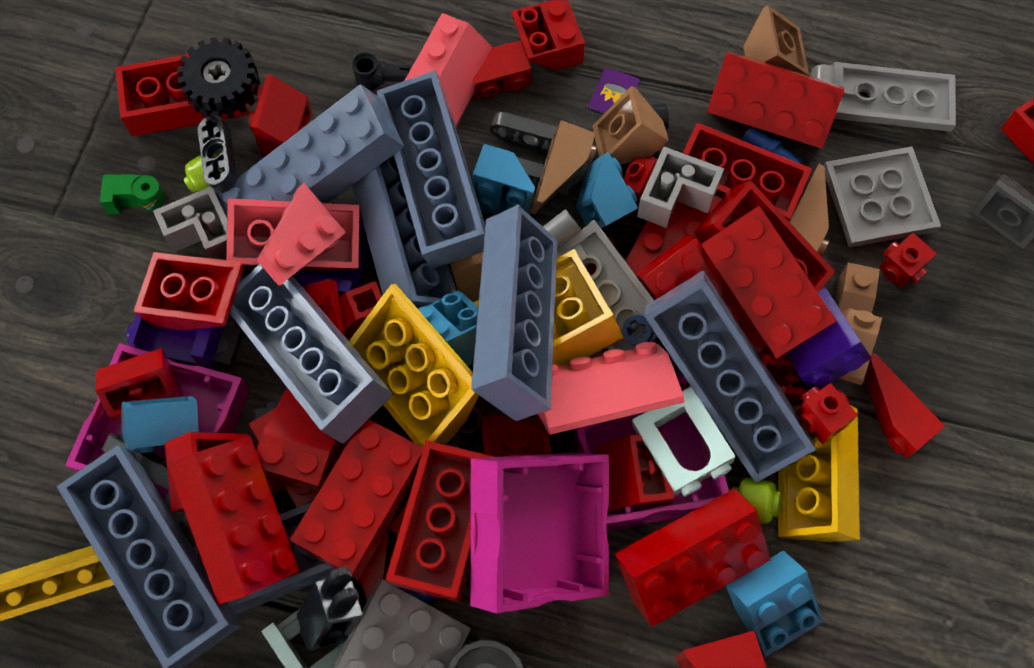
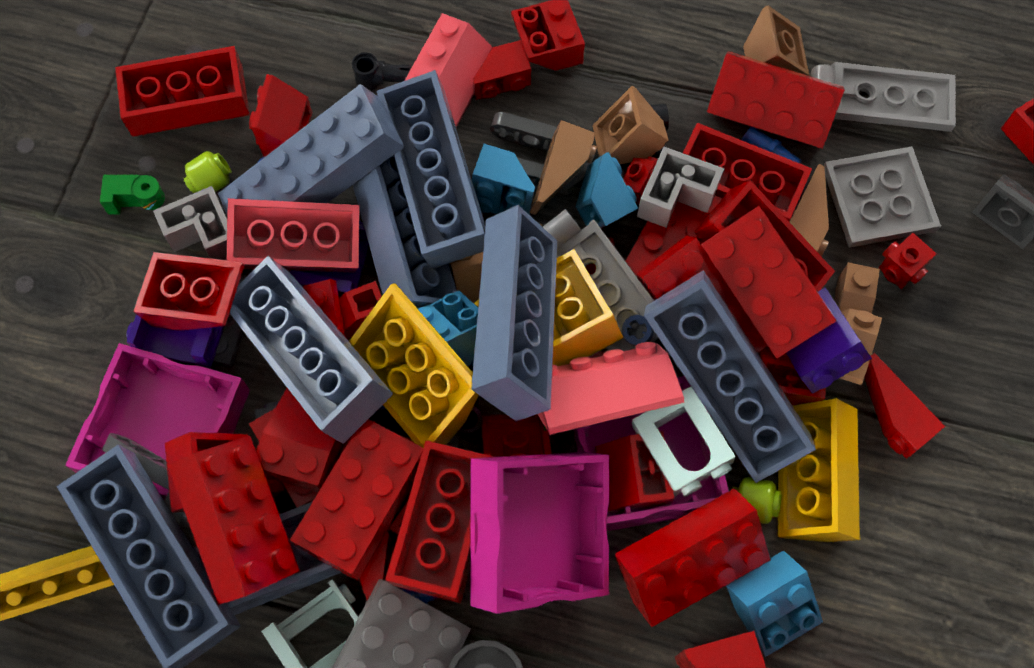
(136, 379): red slope -> none
(157, 421): dark azure slope -> none
(225, 161): black beam -> none
(229, 91): black bush -> none
(299, 237): coral wing -> none
(329, 610): black hinge -> none
(610, 89): dark purple sticker -> none
(825, 412): red brick -> none

